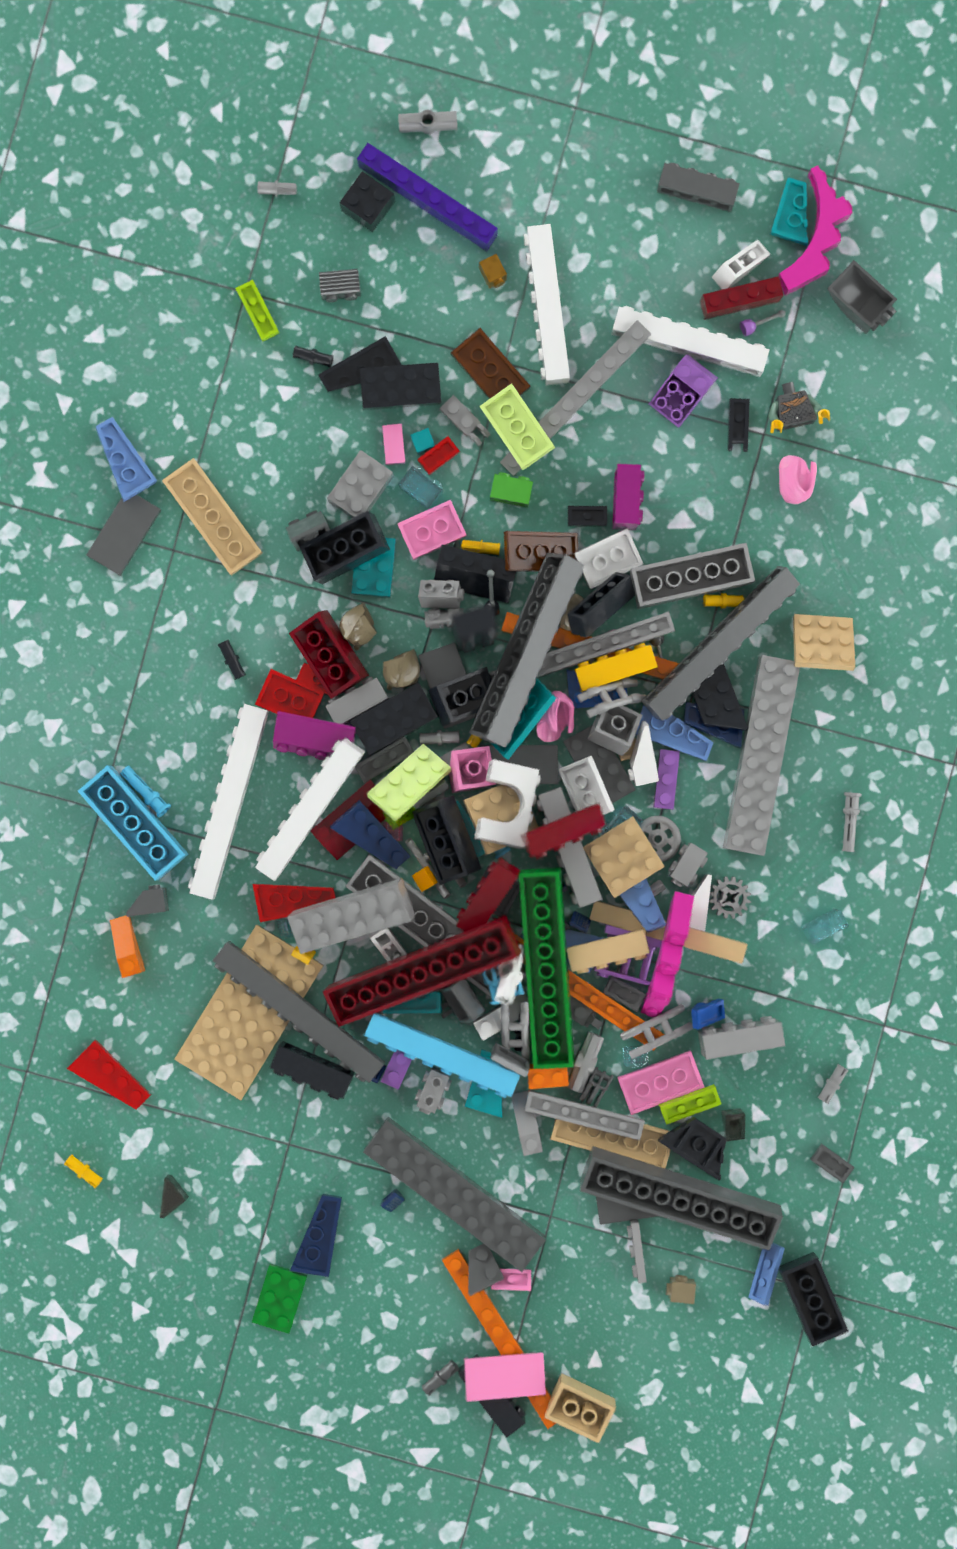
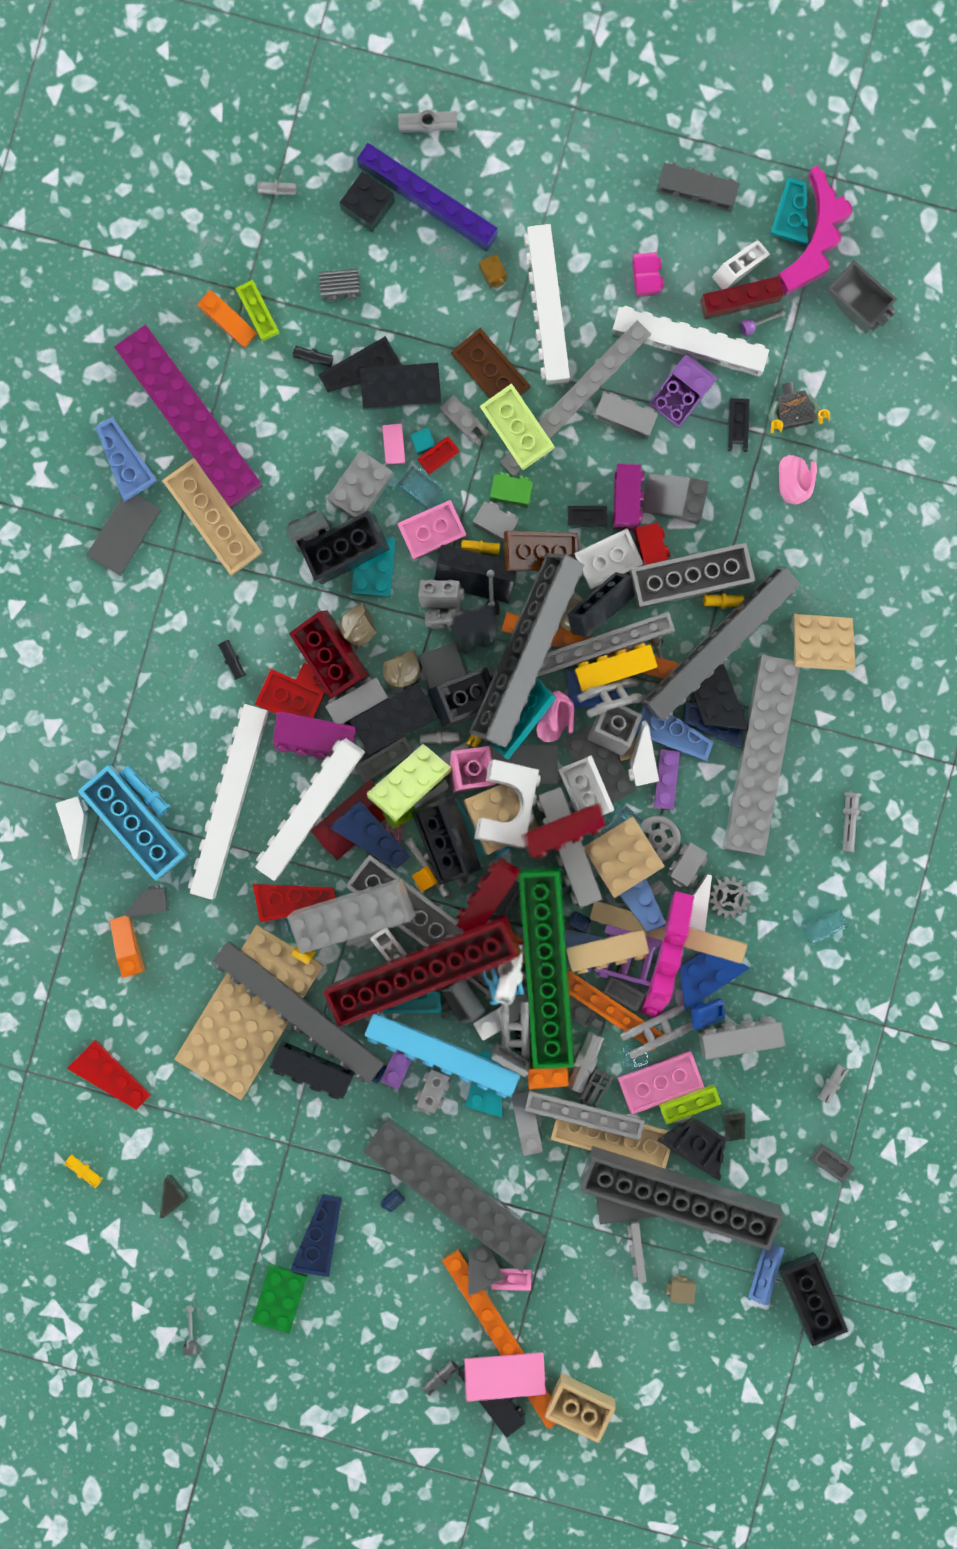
(74, 821): none -> white slope
(188, 416): none -> magenta brick
(191, 1346): none -> hinge
(226, 318): none -> orange slope
(494, 520): none -> light grey brick
(625, 415): none -> light grey brick
(646, 274): none -> dark pink brick
(651, 544): none -> red brick
(675, 497): none -> dark grey slope
(705, 975): none -> blue wing

